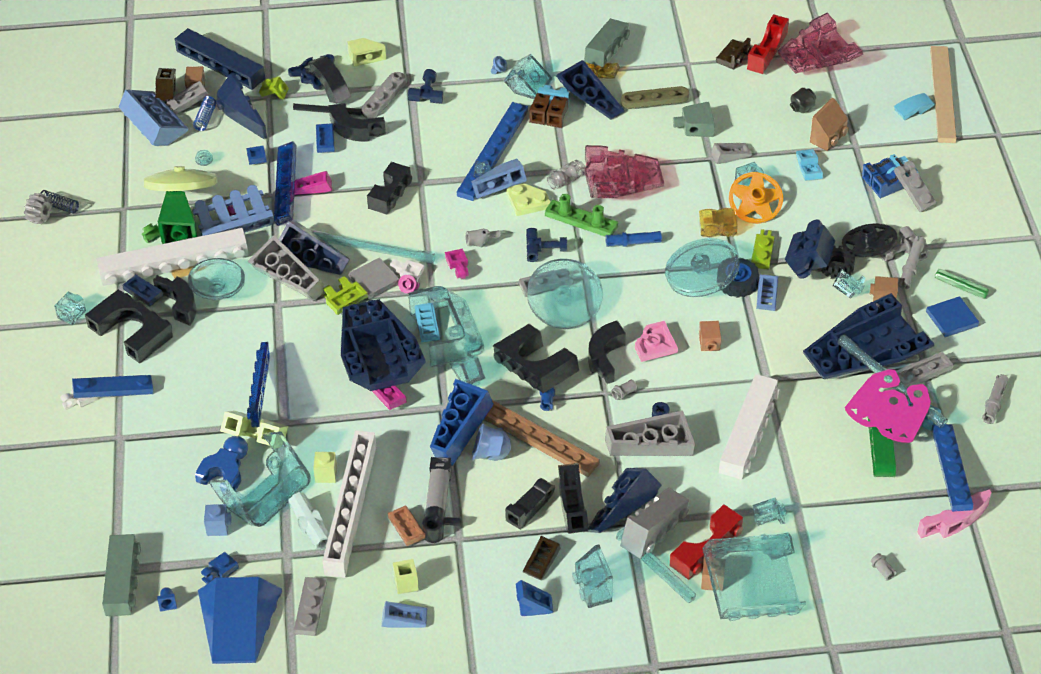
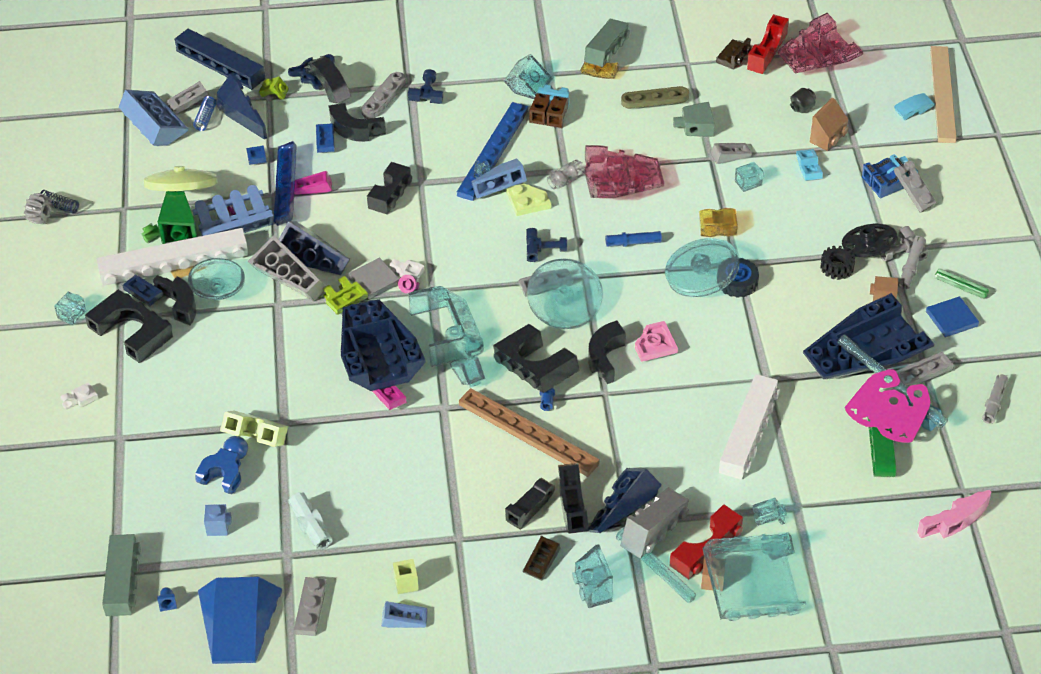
(112, 386): blue plate -> none
(165, 83): dark brown brick -> none
(194, 75): medium nougat brick -> none
(203, 157): clear light blue plate -> none
(220, 566): blue plate -> none
(258, 387): clear blue plate -> none
(271, 495): clear light blue windscreen -> none
(325, 109): black bar -> none
(325, 467): yellowish green brick -> none
(349, 504): white brick -> none
(365, 51): yellowish green slope -> none
(406, 525): nougat plate -> none
(419, 255): clear light blue piece -> none
(426, 311): medium azure slope -> none
(436, 500): piece -> none
(459, 261): dark pink plate -> none
(460, 419): blue wedge -> none
(480, 236): light grey piece -> none
(491, 444): medium blue helmet -> none
(499, 64): medium blue plate -> none
(533, 600): blue slope -> none
(585, 84): dark blue wedge -> none
(592, 222): bright green plate -> none
(619, 392): light grey pin -> none
(651, 436): light grey wedge -> none
(660, 406): dark blue bush -> none
(709, 335): nougat brick -> none
(756, 197): light orange wheel -> none
(763, 250): lime hinge -> none
(767, 280): medium blue slope -> none
(810, 249): dark blue brick -> none
(848, 285): clear light blue bracket -> none
(879, 562): light grey pin -> none
(952, 468): blue plate -> none

